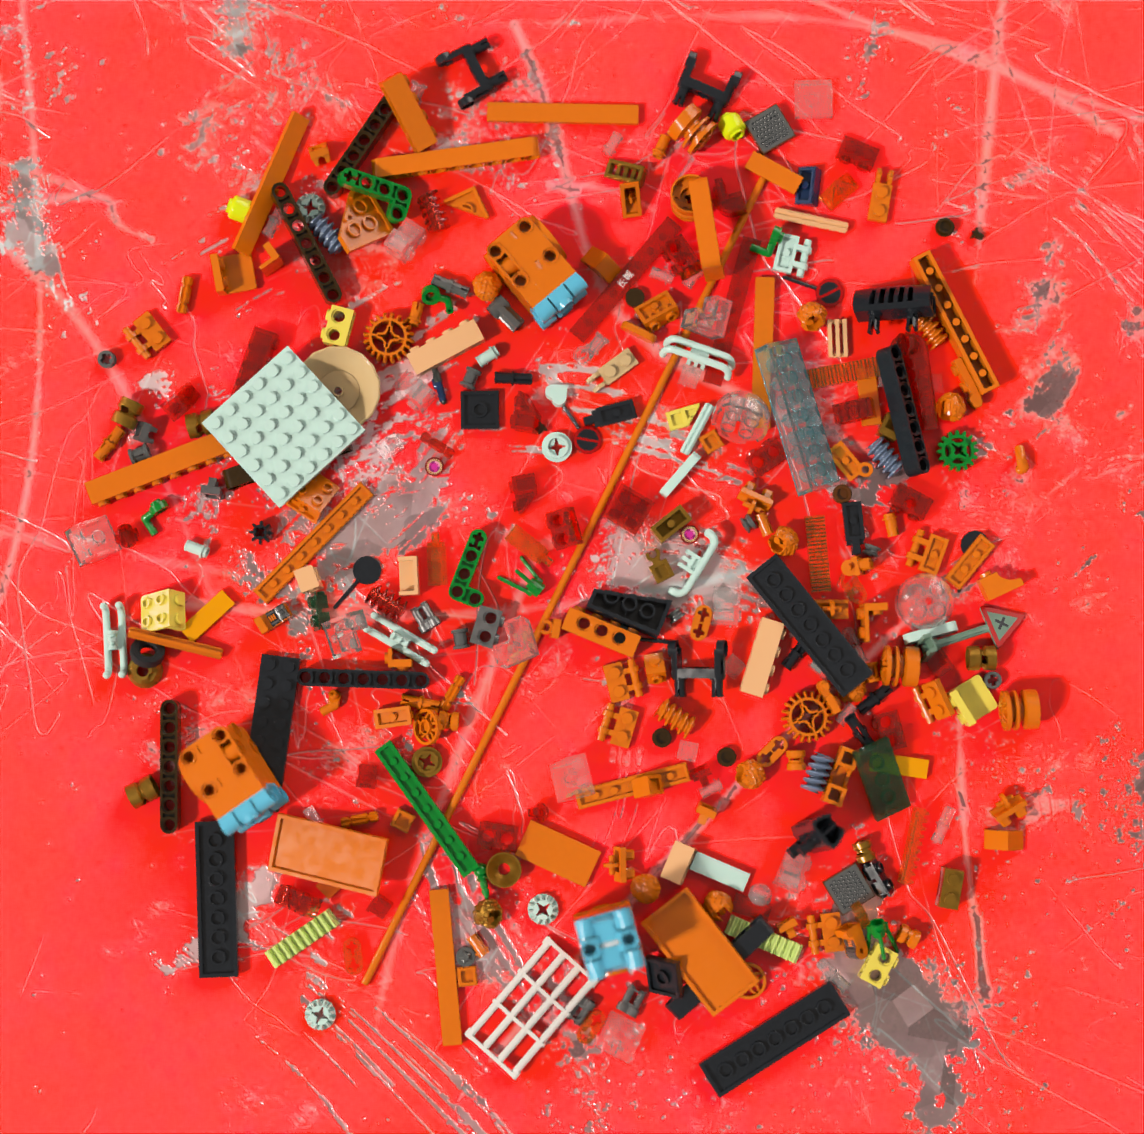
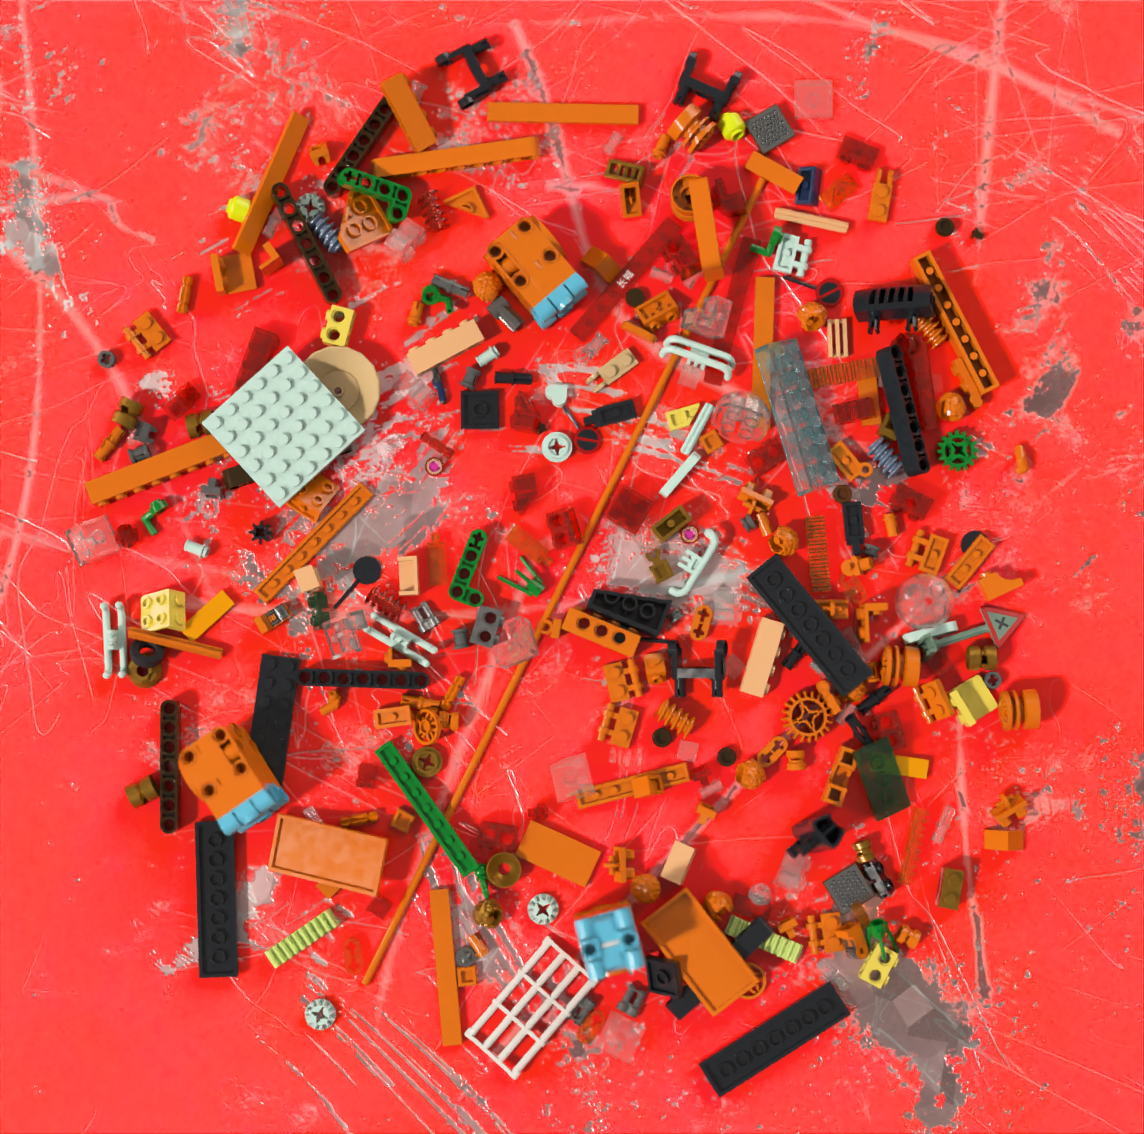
(298, 900): clear red brick -> none
(390, 329): orange gear -> none
(719, 871): light aqua tile -> none
(817, 773): sand blue piece -> none

